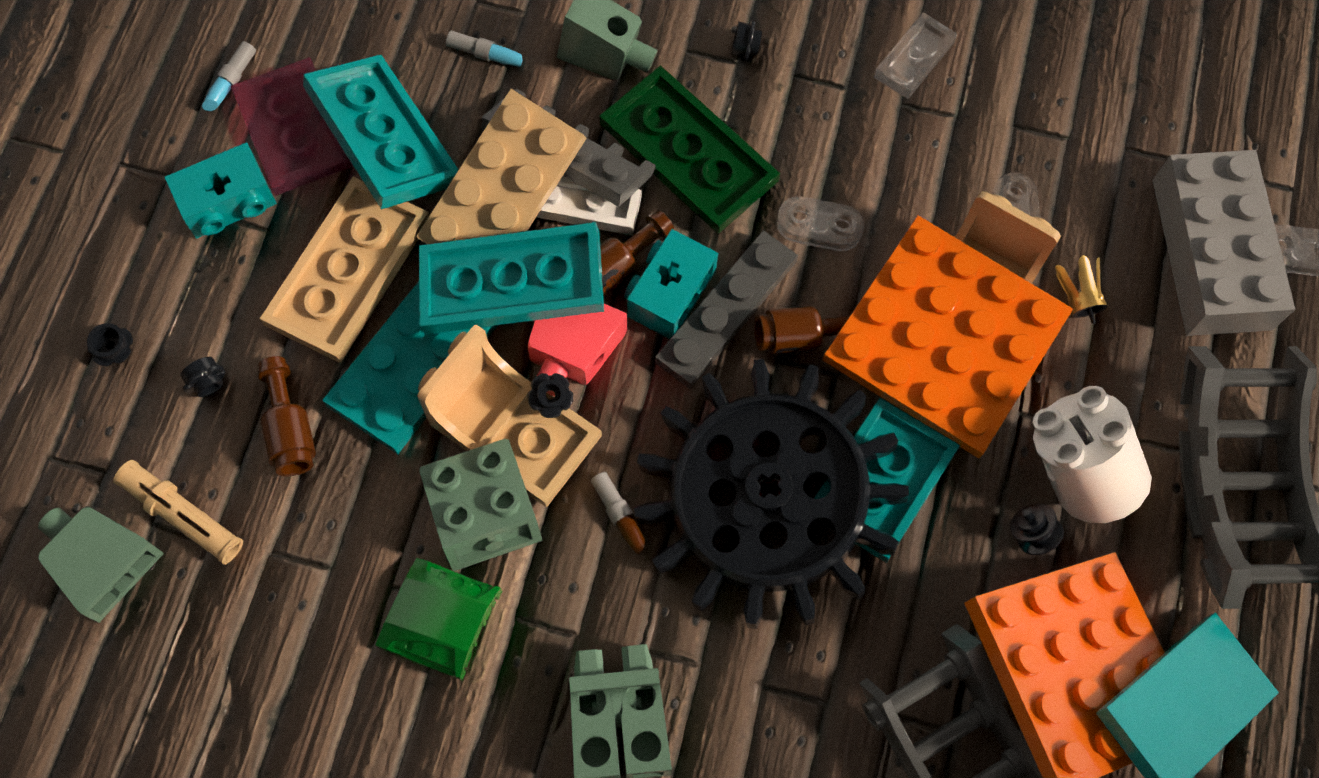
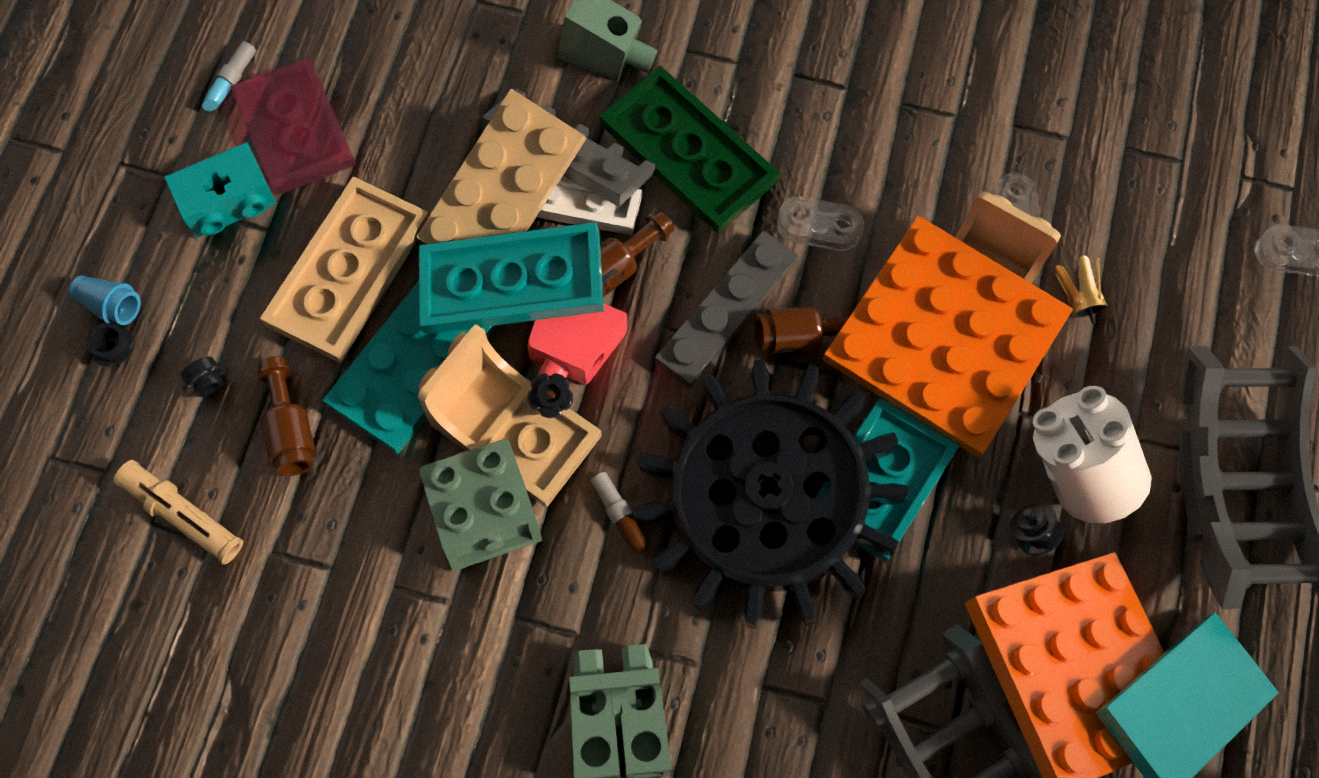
(93, 559): sand green torso -> none
(106, 299): none -> dark azure cone
(380, 130): teal plate -> none
(437, 618): green slope -> none
(483, 49): light grey piece -> none
(669, 306): teal brick -> none
(746, 40): black plate -> none
(915, 55): clear plate -> none
(1222, 243): light grey brick -> none

